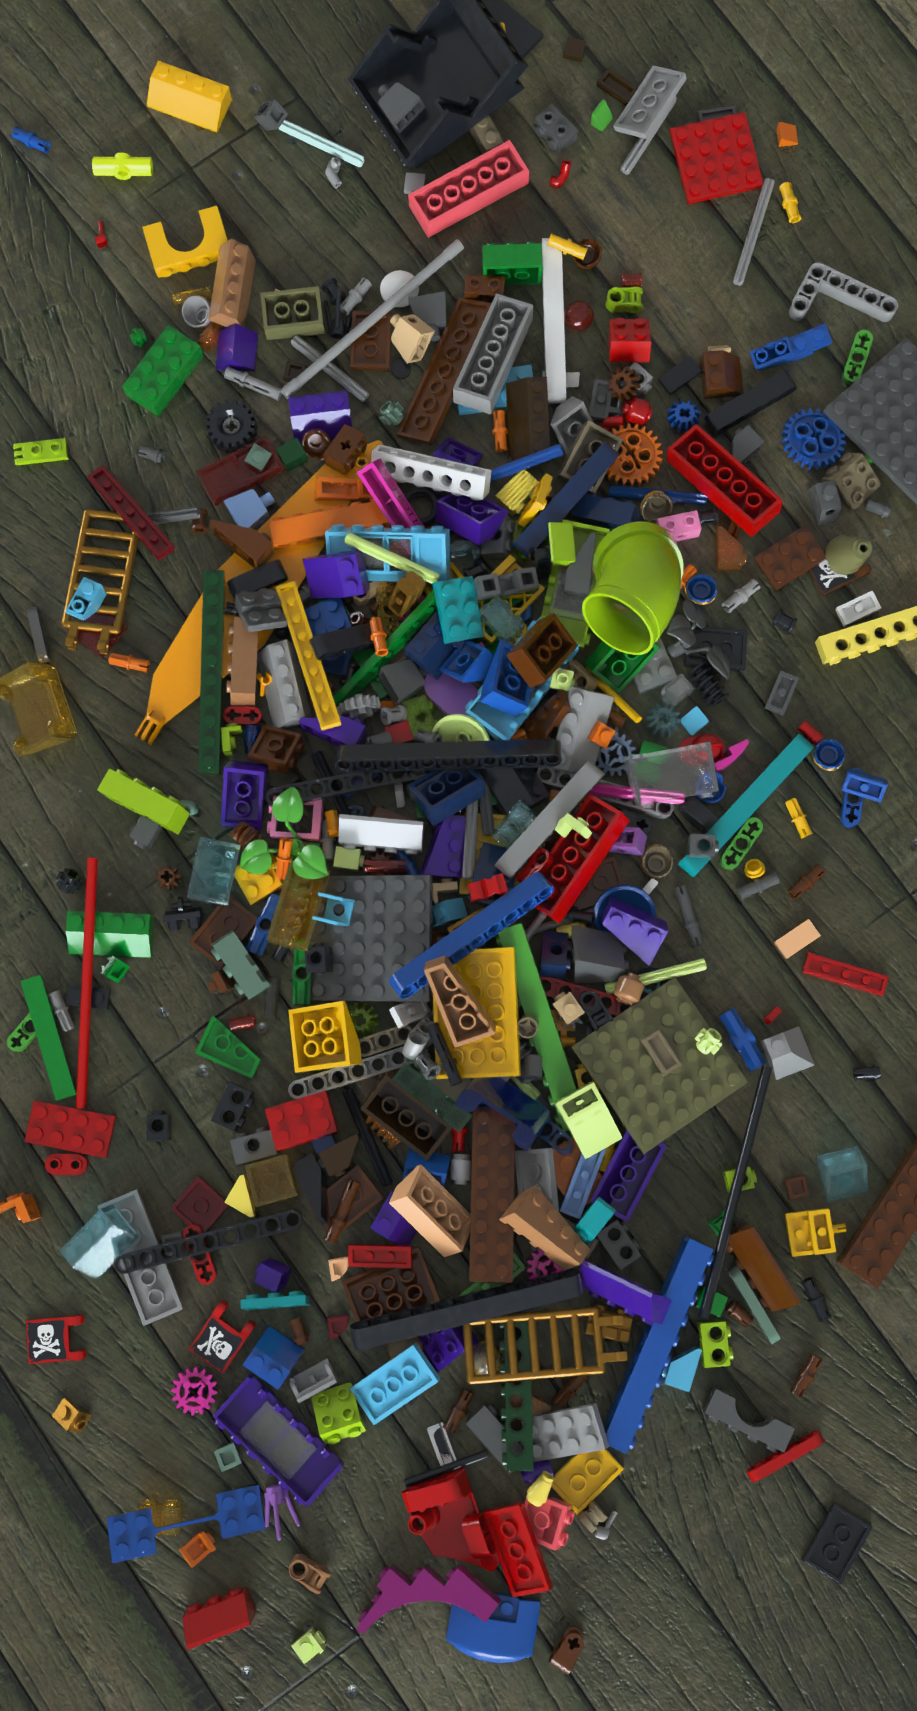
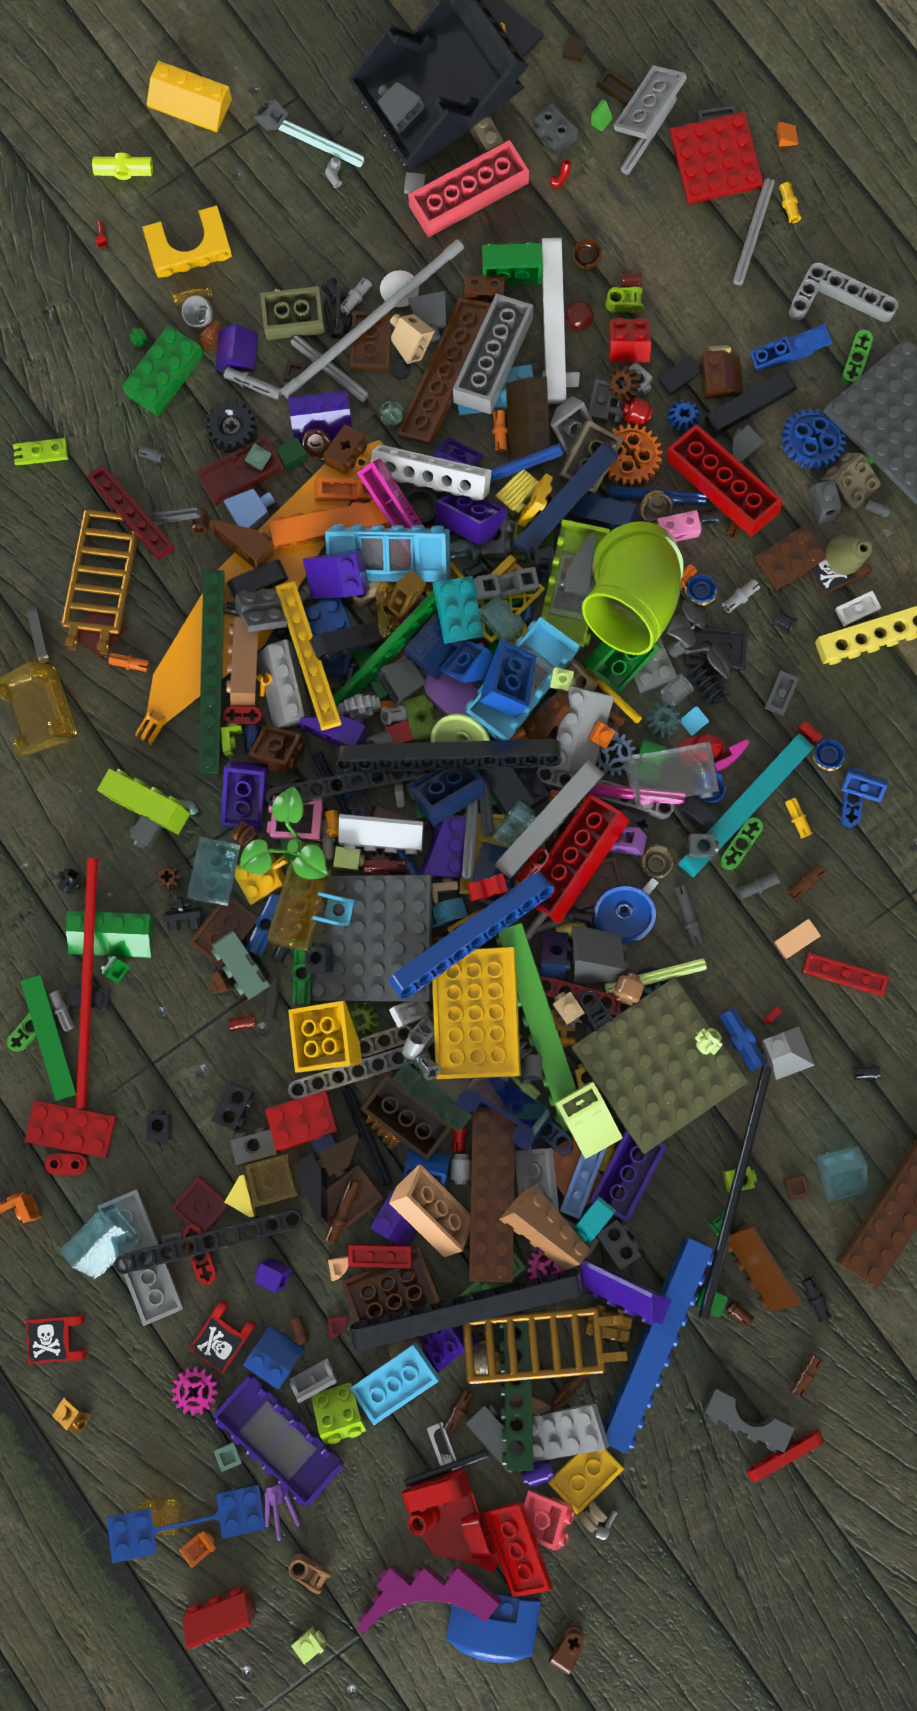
(31, 139): blue pin -> none
(86, 599): medium azure slope -> none
(227, 1050): green wing -> none
(232, 284): medium nougat slope -> none
(275, 1300): teal plate -> none
(283, 857): orange axle -> none
(358, 619): reddish brown pin -> none
(378, 636): orange axle -> none
(390, 558): yellowish green axle -> none
(426, 736): dark grey pin -> none
(444, 1054): black pin -> none
(458, 1005): medium nougat wedge -> none
(525, 1029): dark tan wheel -> none
(540, 1489): light yellow cone -> none
(542, 650): reddish brown brick -> none
(561, 543): lime slope -> none
(567, 246): yellow pin -> none
(568, 823): yellowish green bracket -> none
(610, 422): red arm -> none
(635, 928): dark purple wedge -> none
(661, 1052): dark tan tile -> none
(682, 1369): medium azure slope -> none
(709, 1344): lime brick -> none
(728, 551): clear orange slope -> none
(753, 1305): sand green beam -> none
(754, 868): yellow plate -> none
(811, 1232): yellow plate -> none
(837, 1543): black tile -> none

